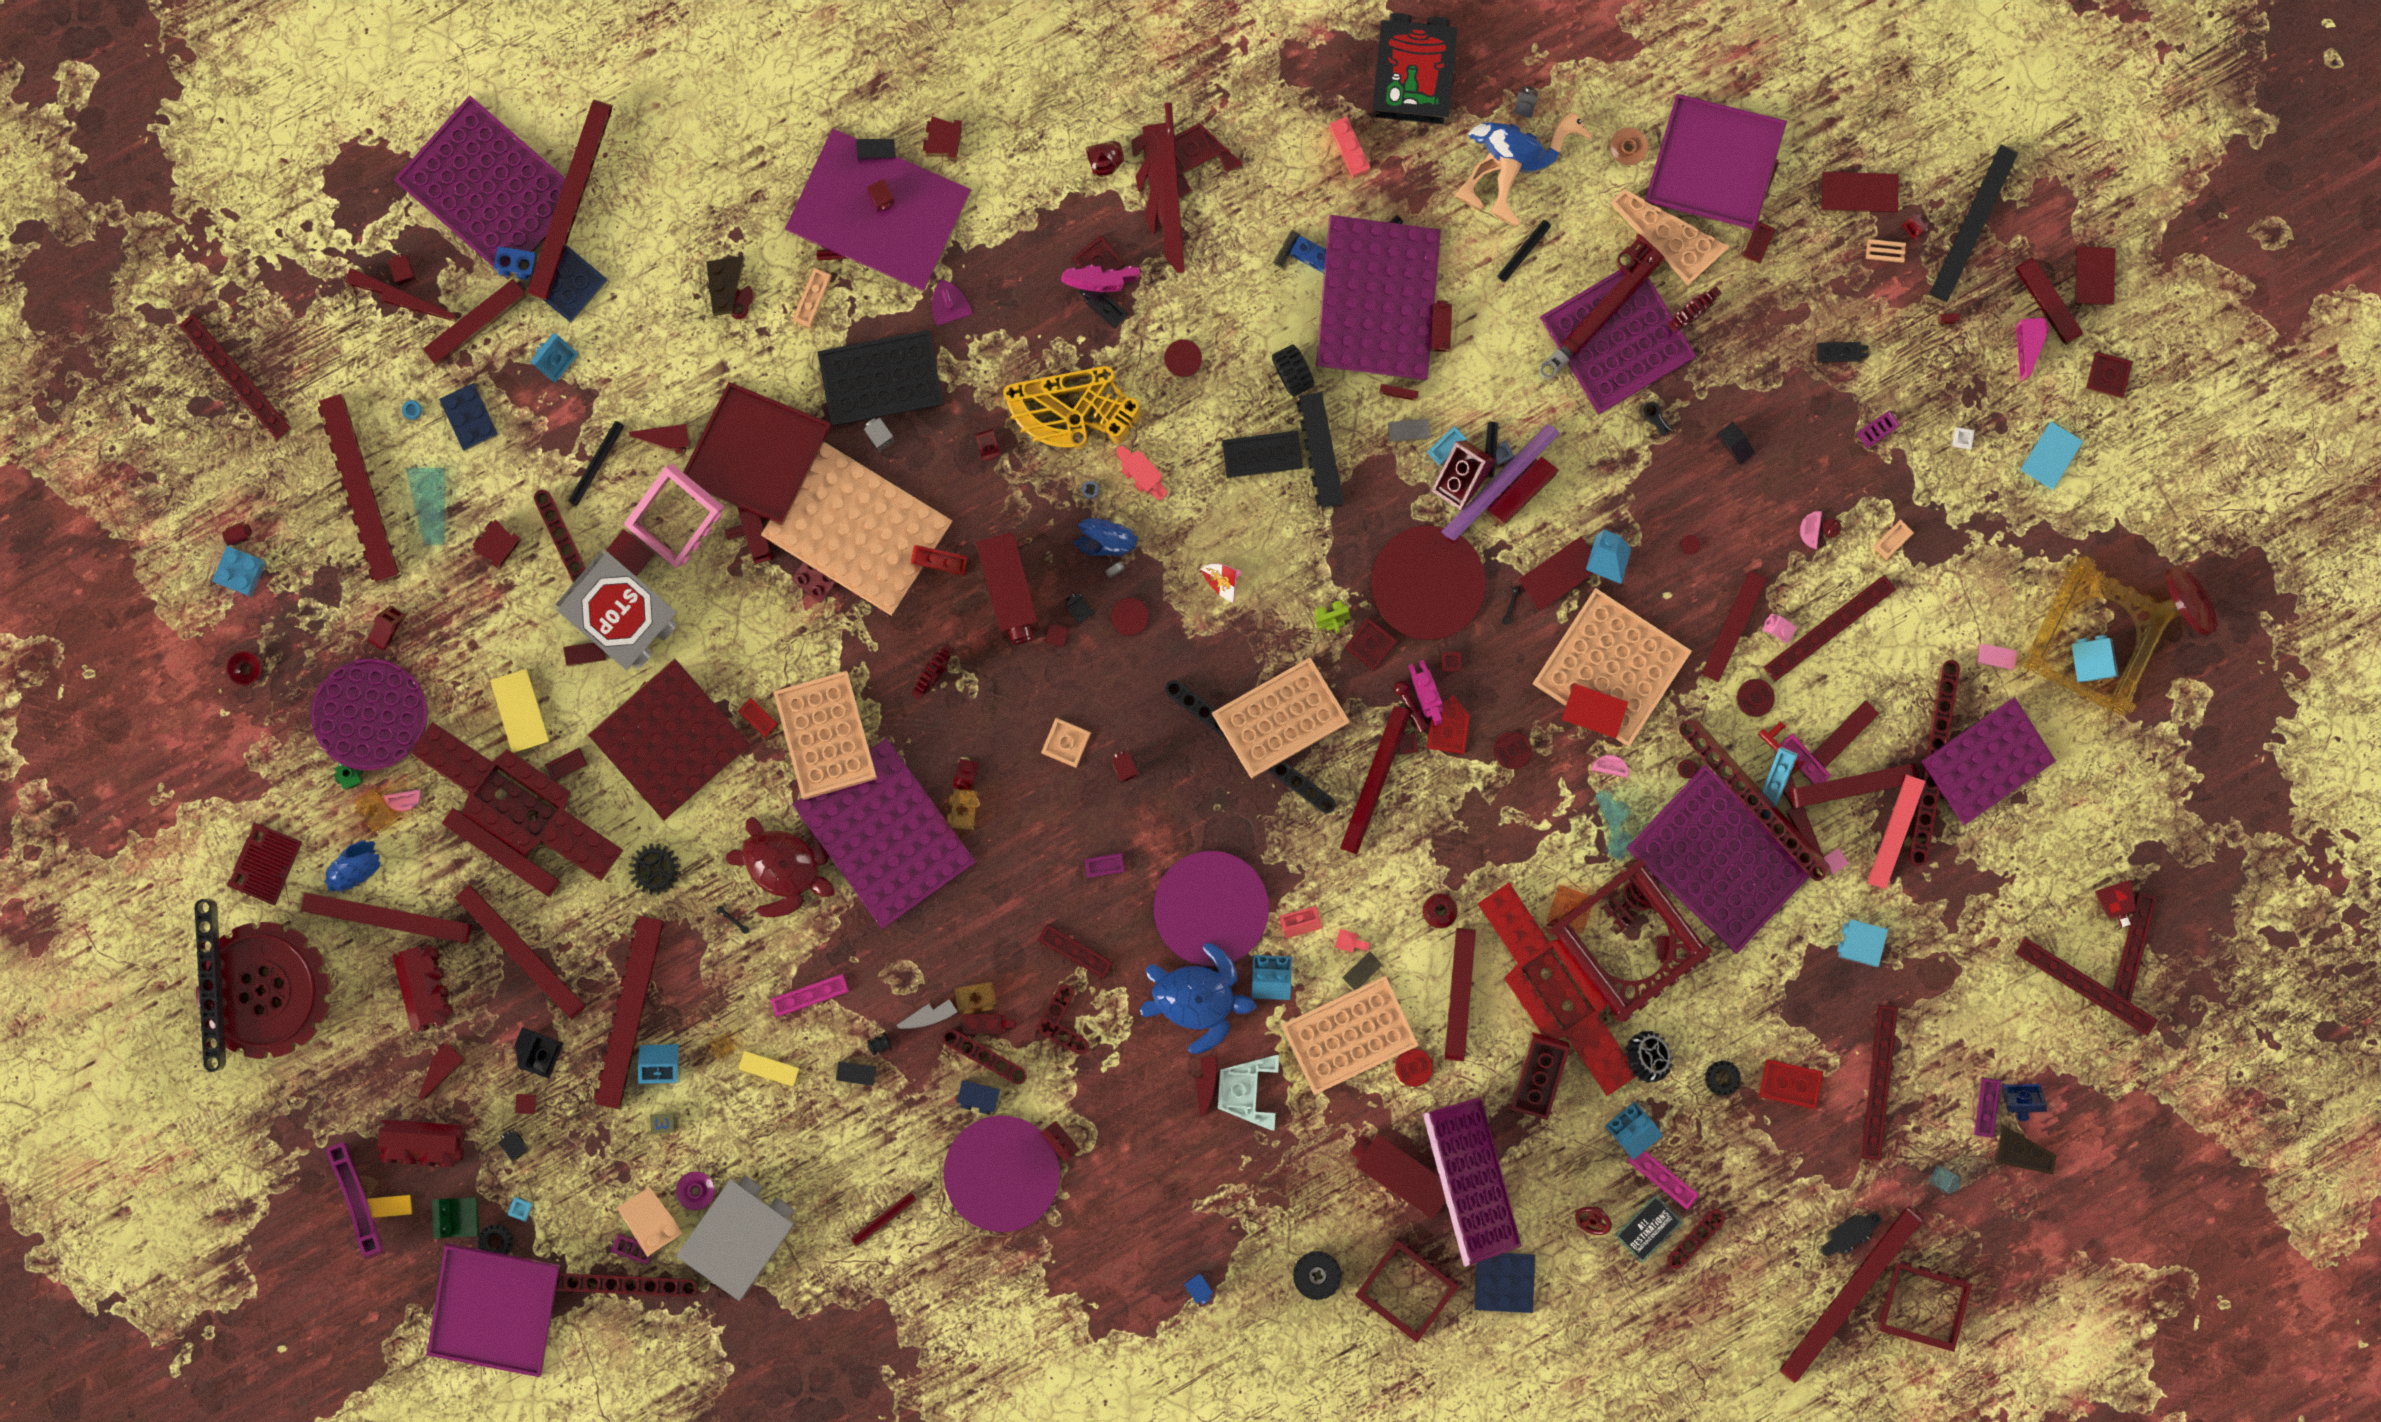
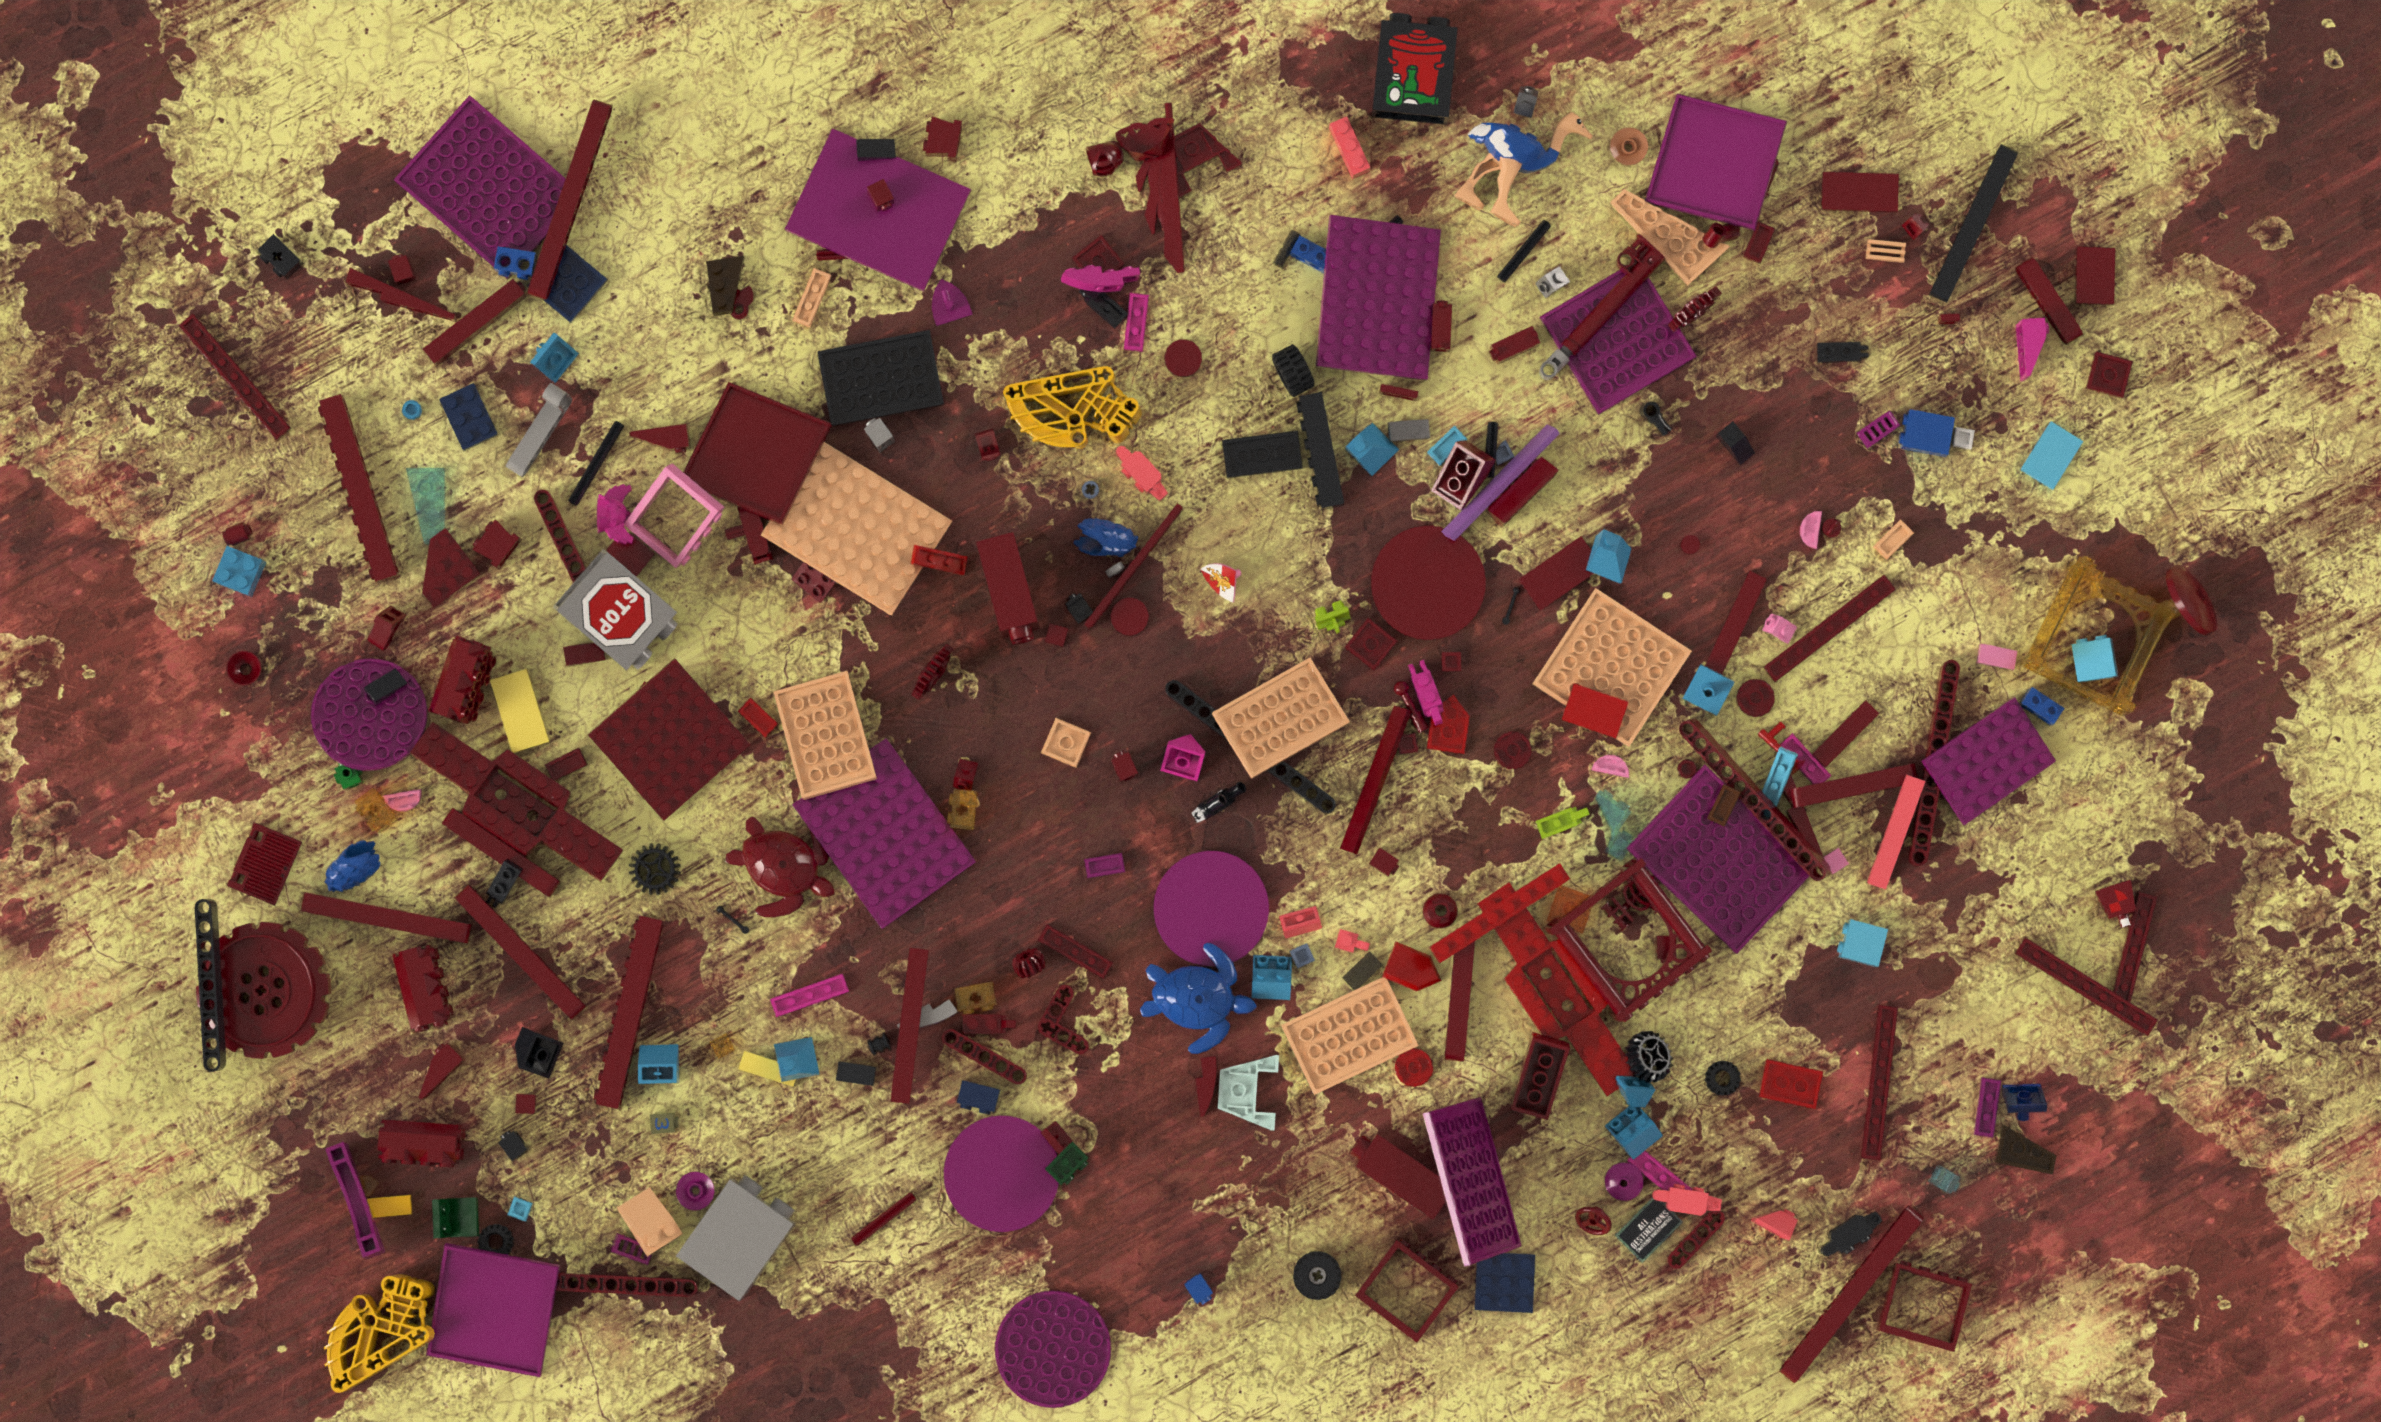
(290, 262): none -> black brick
(385, 686): none -> black slope
(405, 1296): none -> yellow beam
(446, 568): none -> dark red plate
(462, 676): none -> dark red brick
(503, 882): none -> black hinge
(540, 430): none -> light grey beam
(613, 514): none -> dark pink helmet
(796, 1059): none -> dark azure slope
(909, 1025): none -> dark red tile
(1028, 963): none -> dark red gear
(1052, 1349): none -> magenta tile
(1067, 1163): none -> dark green bracket
(1132, 568): none -> dark red tile
(1136, 322): none -> dark pink tile
(1148, 141): none -> dark red piece
(1183, 758): none -> dark pink slope
(1218, 802): none -> black connector
(1302, 955): none -> sand blue plate
(1371, 449): none -> dark azure slope
(1384, 862): none -> dark red brick
(1411, 968): none -> red tile
(1499, 913): none -> red brick
(1514, 345): none -> dark red brick
(1552, 282): none -> flat silver bracket
(1560, 821): none -> lime hinge
(1627, 1172): none -> magenta dish
(1635, 1092): none -> dark azure slope
(1687, 1201): none -> coral hinge
(1708, 689): none -> dark azure tile
(1720, 233): none -> dark red piece
(1724, 805): none -> reddish brown tile
(1778, 1222): none -> coral slope
(1926, 433): none -> blue brick
(2041, 706): none -> blue brick

